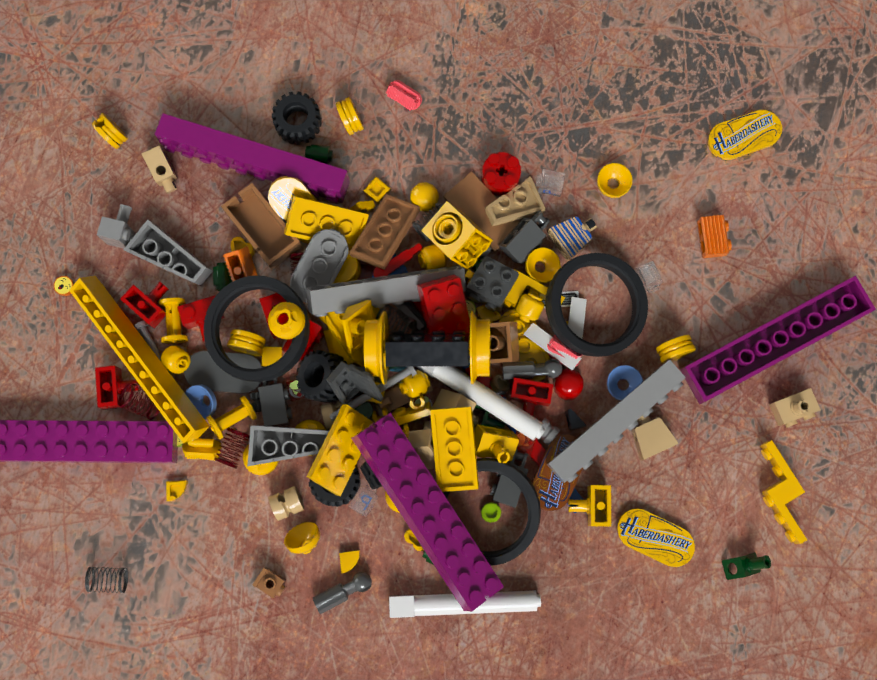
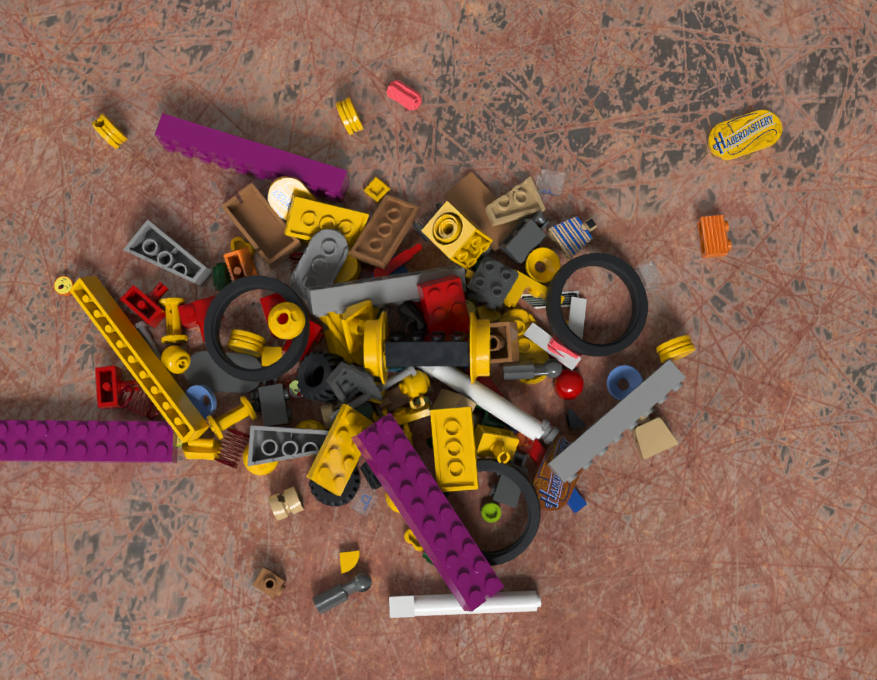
(116, 232): light grey brick -> none
(119, 580): dark grey piece -> none
(157, 163): tan torso -> none
(175, 489): yellow tile -> none
(292, 104): black tyre -> none
(300, 535): yellow piece -> none
(319, 153): dark green brick -> none
(363, 205): yellow tile -> none
(423, 444): tan brick -> none
(424, 195): yellow hair -> none
(431, 257): yellow head -> none
(499, 385): dark tan tile -> none
(503, 163): red brick -> none
(529, 307): yellow head -> none
(531, 393): red brick -> none
(596, 505): yellow brick -> none
(617, 172): yellow piece -> none
(655, 537): yellow tile -> none
(746, 565): dark green bracket -> none
(777, 339): magenta brick -> none
(782, 492): yellow bracket -> none
(795, 407): tan brick -> none

